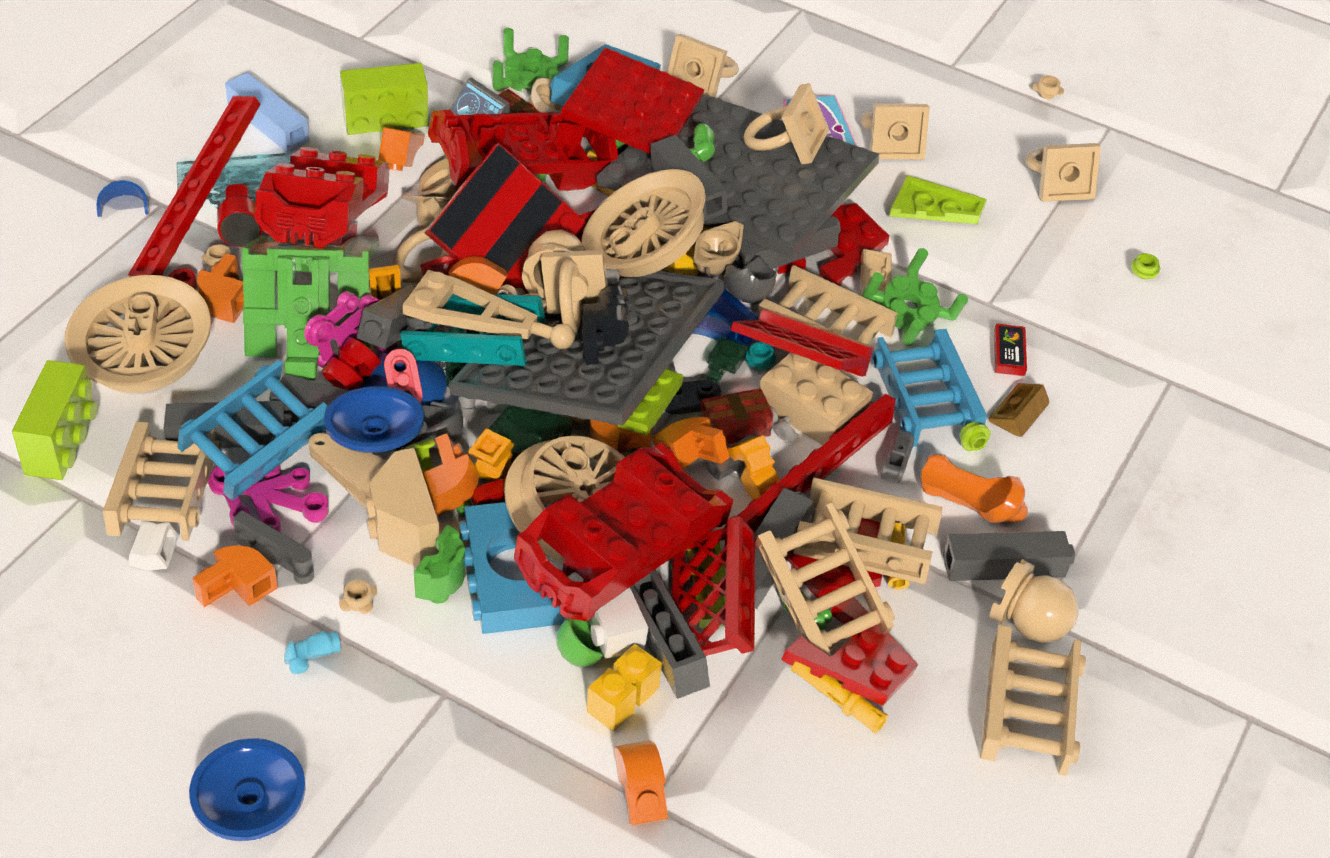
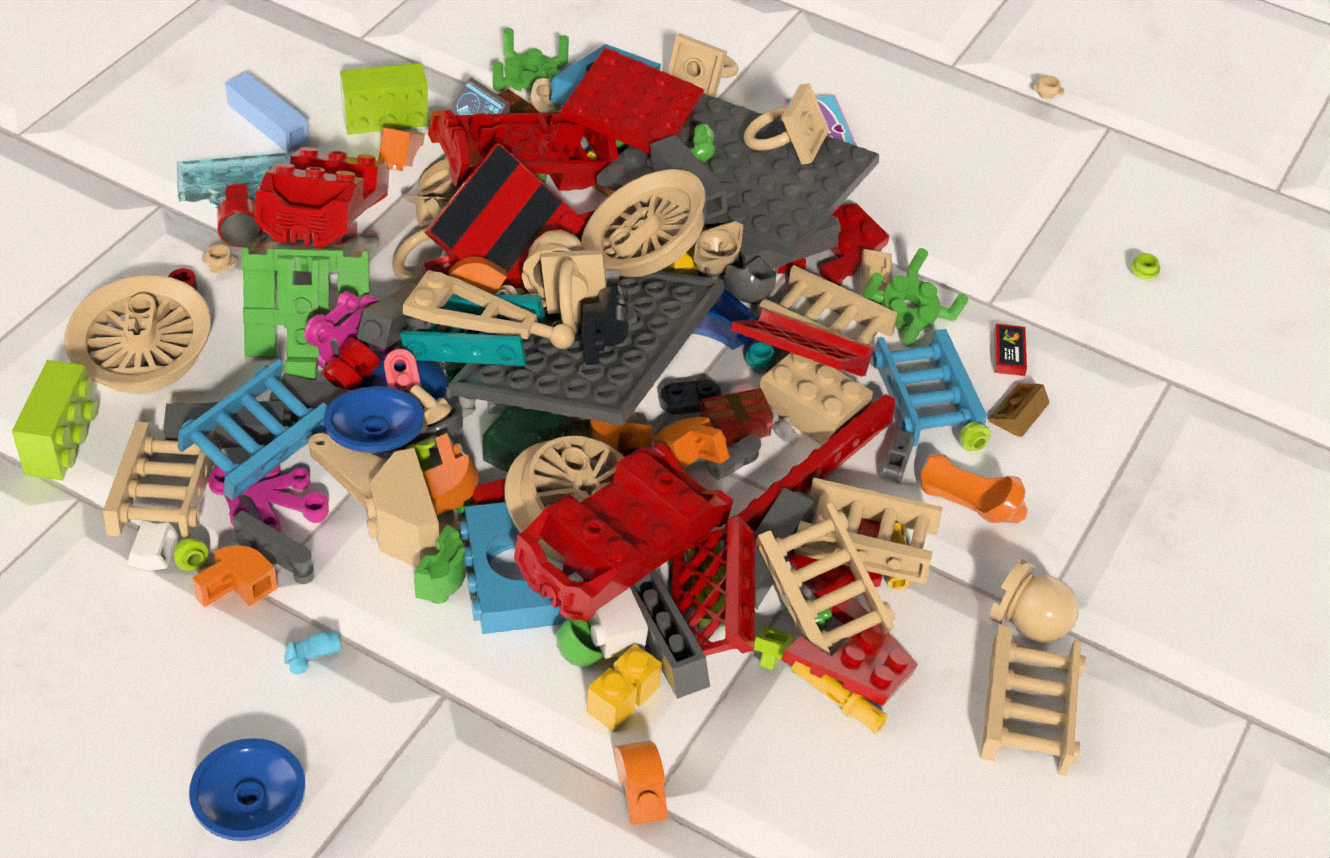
(117, 189): blue helmet -> none
(185, 549): none -> lime plate
(195, 187): red plate -> none
(222, 289): orange brick -> none
(358, 589): tan plate -> none
(384, 281): light orange slope -> none
(435, 410): none -> tan plate
(493, 455): light orange leg -> none
(654, 403): lime plate -> none
(725, 357): clear green plate -> none
(758, 471): light orange leg -> none
(772, 645): none -> lime tile
(898, 130): tan tile -> none
(936, 202): lime wing -> none
(995, 554): dark grey brick -> none
(1066, 171): tan tile -> none

